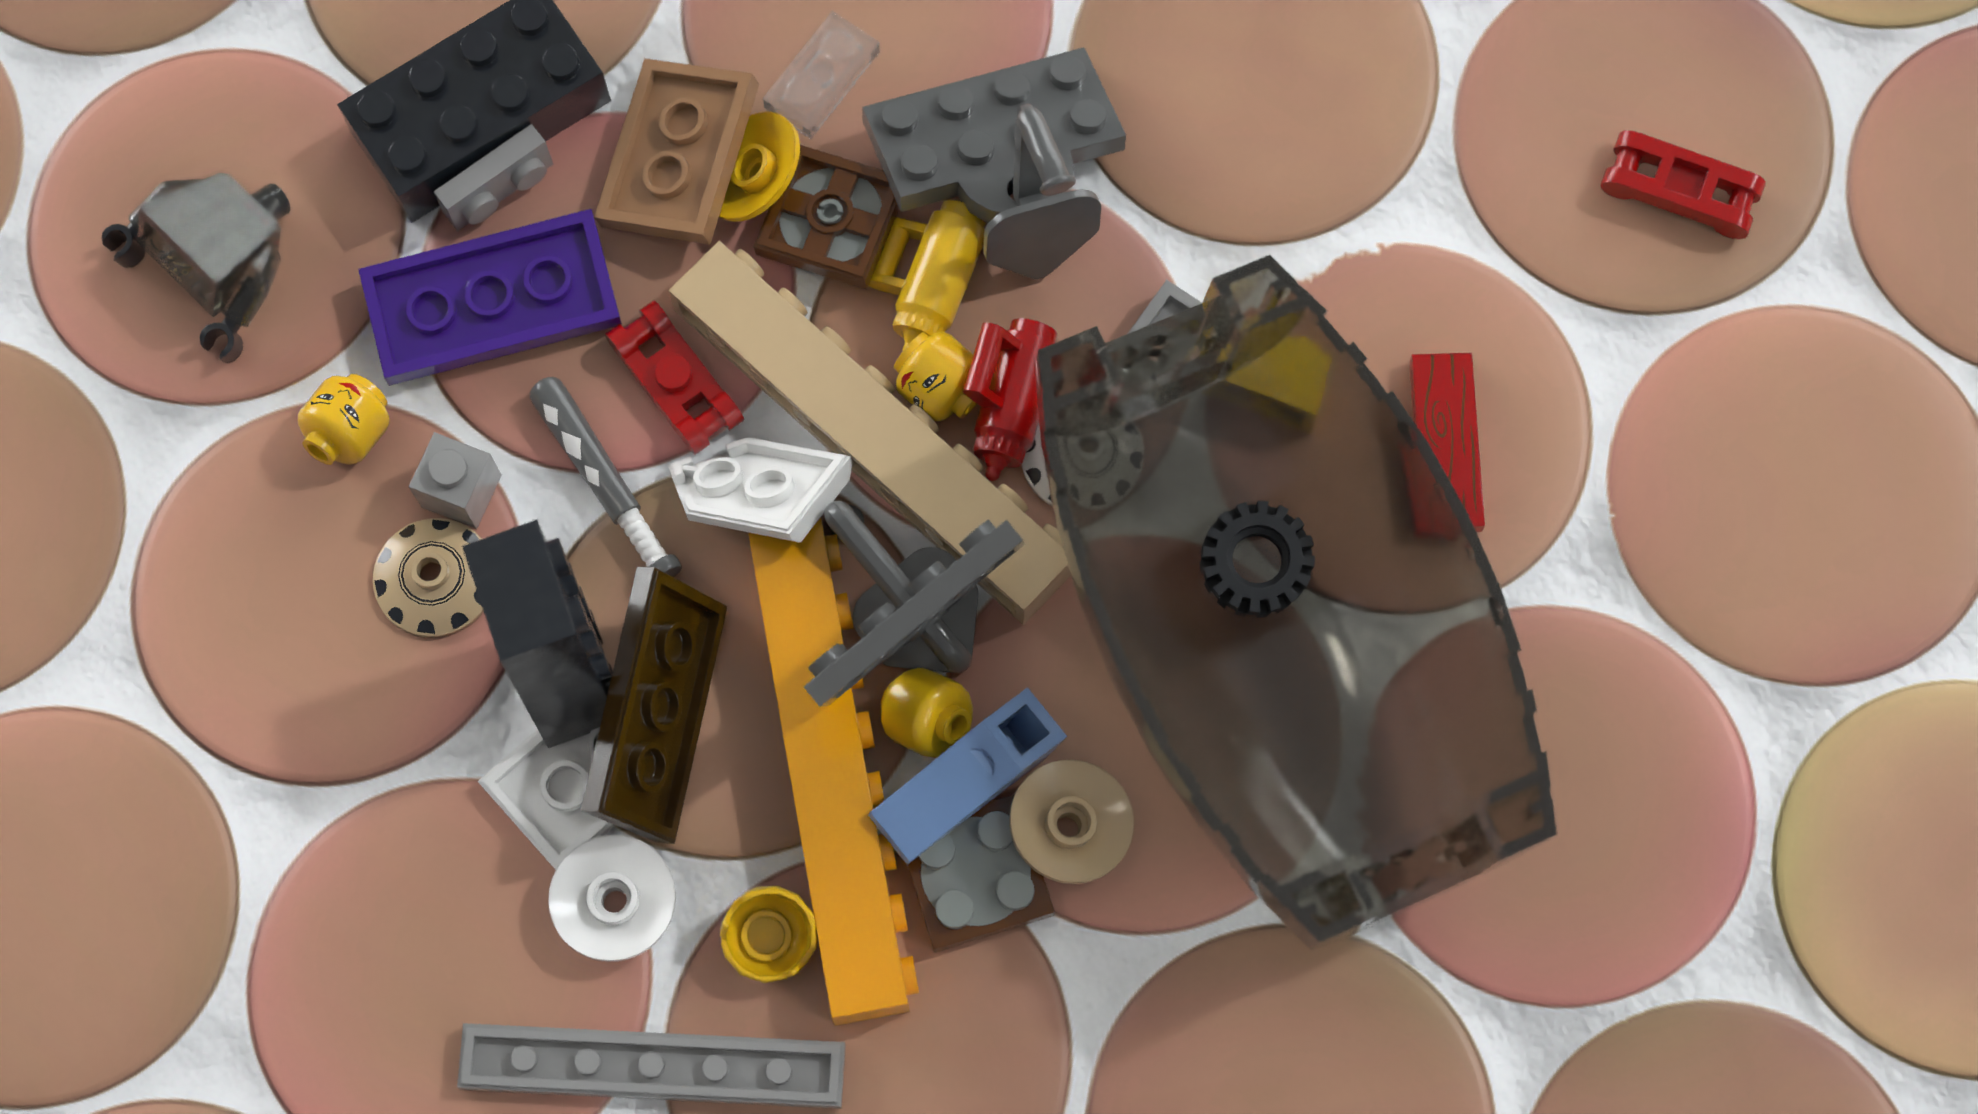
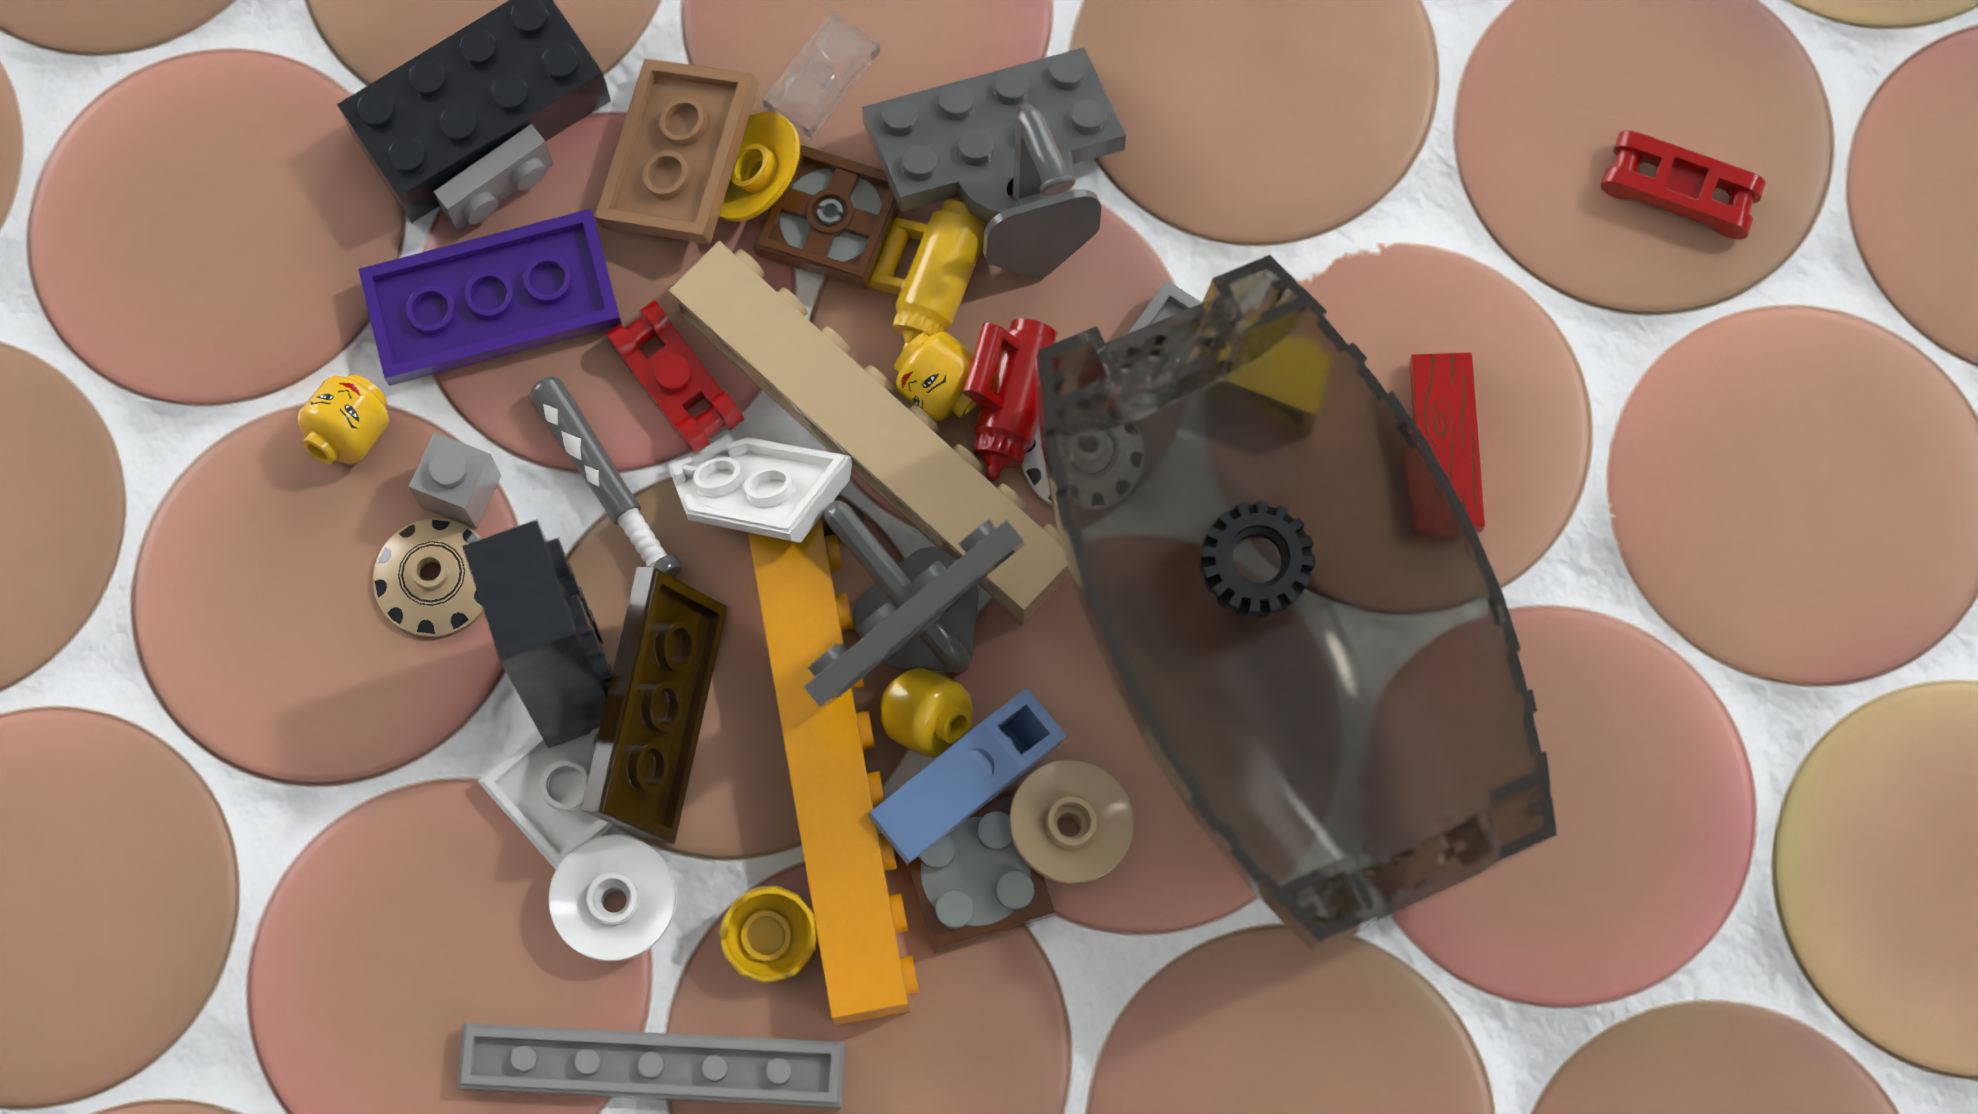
(212, 243): clear smoke torso -> none

